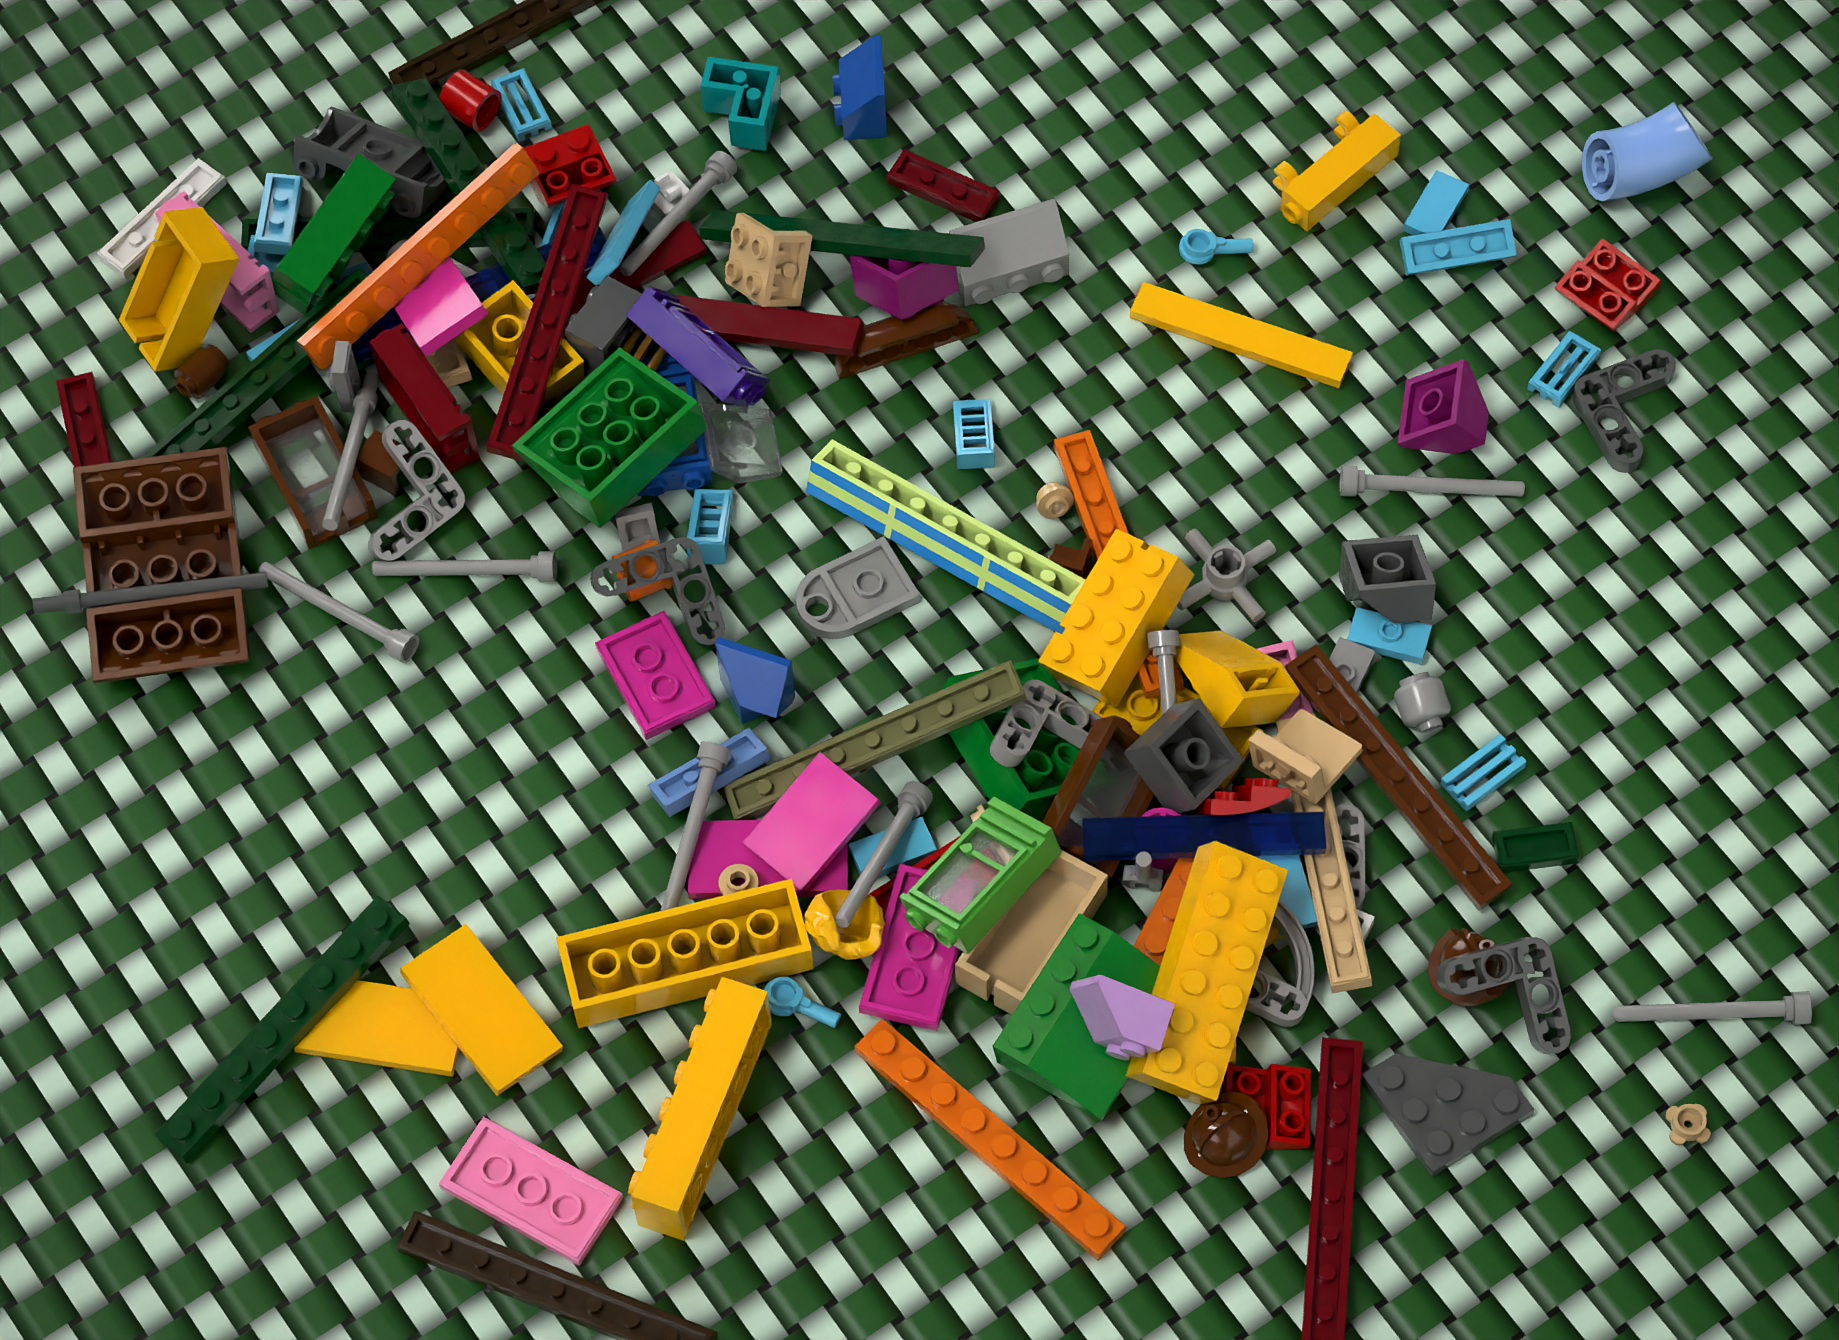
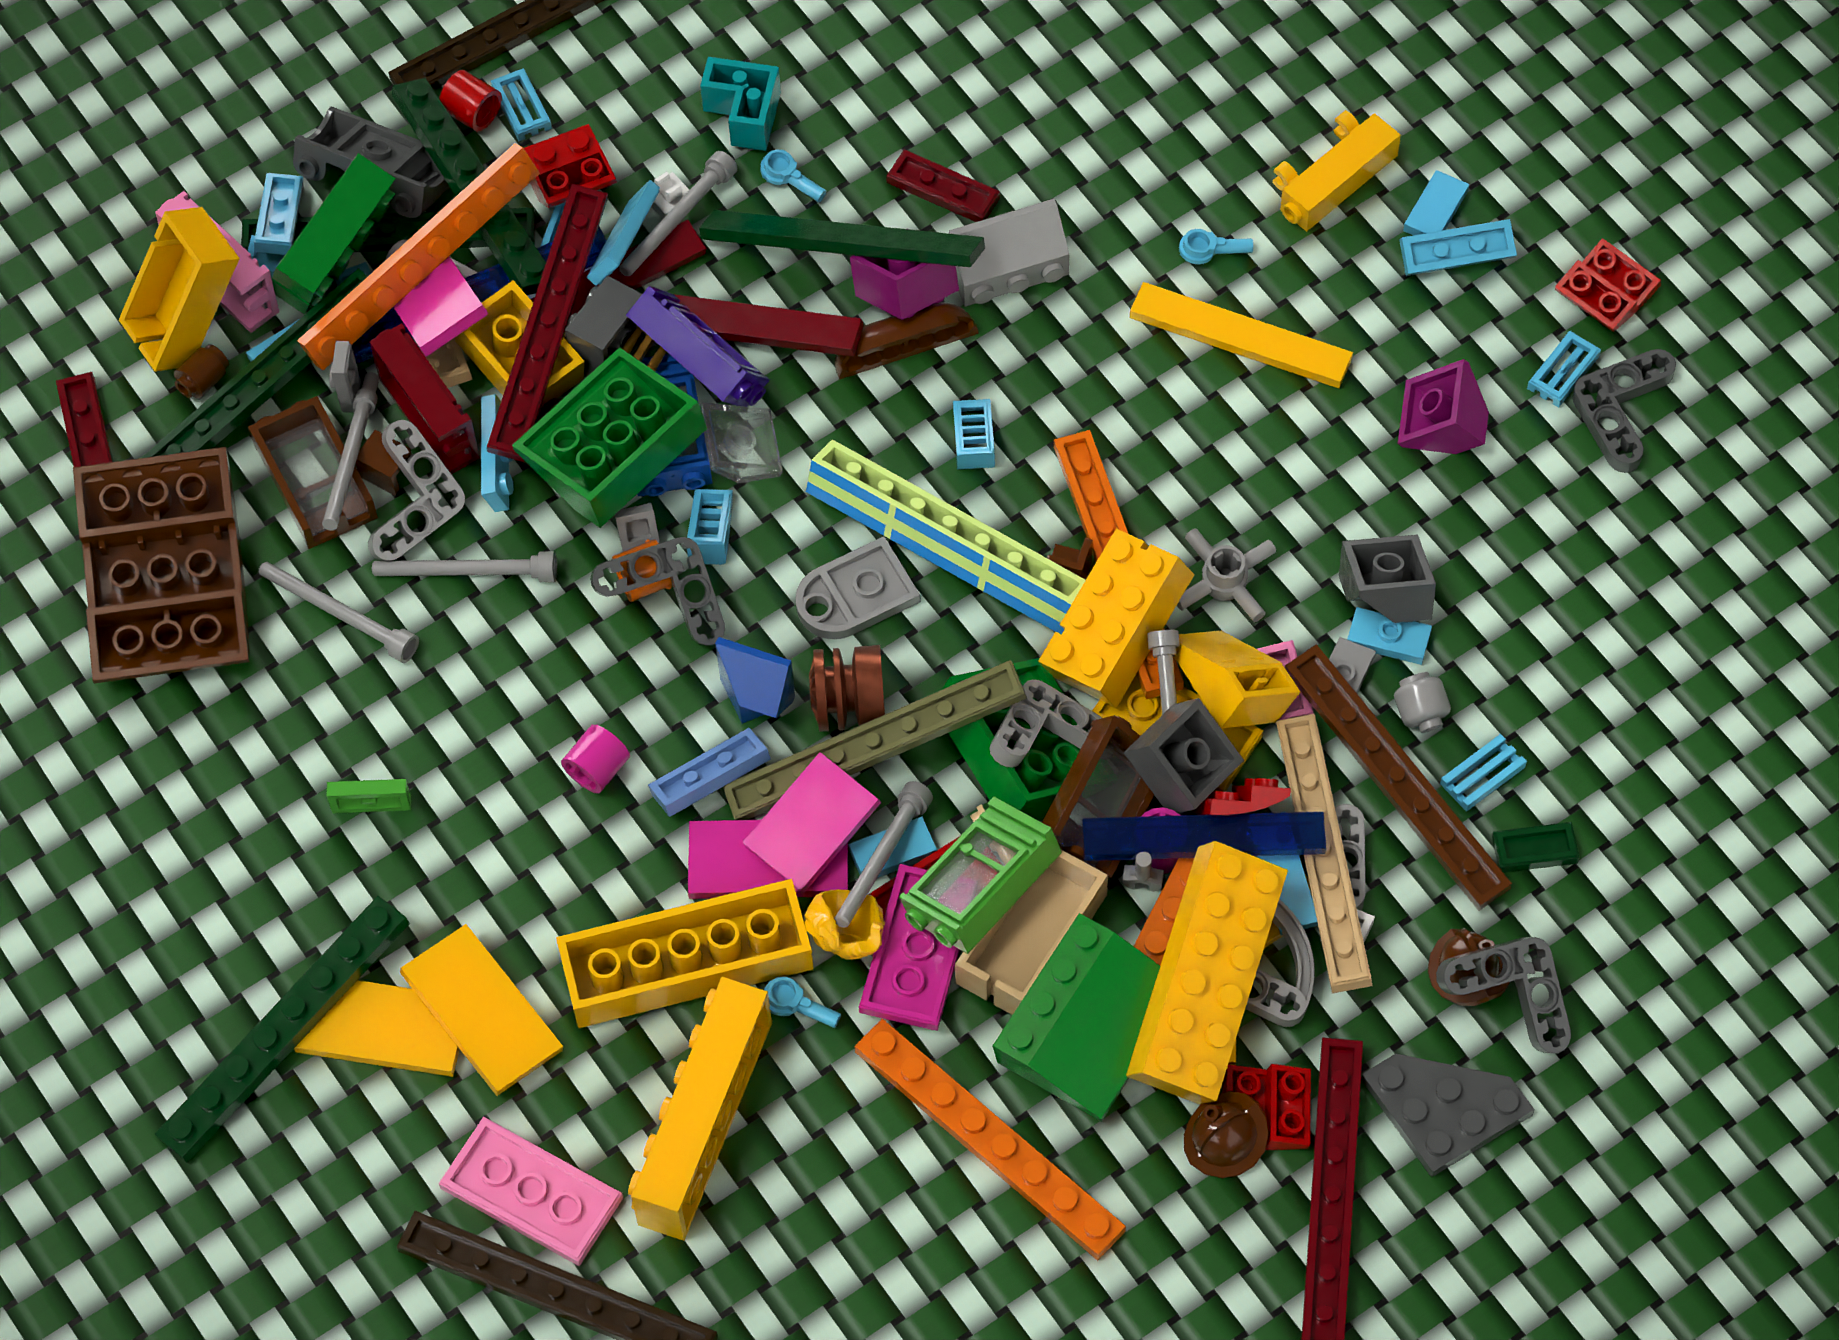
(74, 601): dark grey bar -> none
(131, 244): white tile -> none
(368, 796): none -> bright green tile
(495, 475): none -> medium azure plate
(595, 758): none -> dark pink piece
(655, 675): dark pink tile -> none
(712, 759): light grey piece -> none
(737, 871): tan plate -> none
(767, 263): tan bracket -> none
(780, 168): none -> medium azure plate
(847, 687): none -> copper wheel
(861, 92): blue slope -> none
(1054, 500): tan plate -> none
(1122, 1016): lavender slope -> none
(1304, 755): tan bracket -> none
(1355, 481): light grey piece -> none
(1642, 155): light blue brick -> none
(1688, 1113): tan plate -> none
(1793, 1007): light grey piece -> none

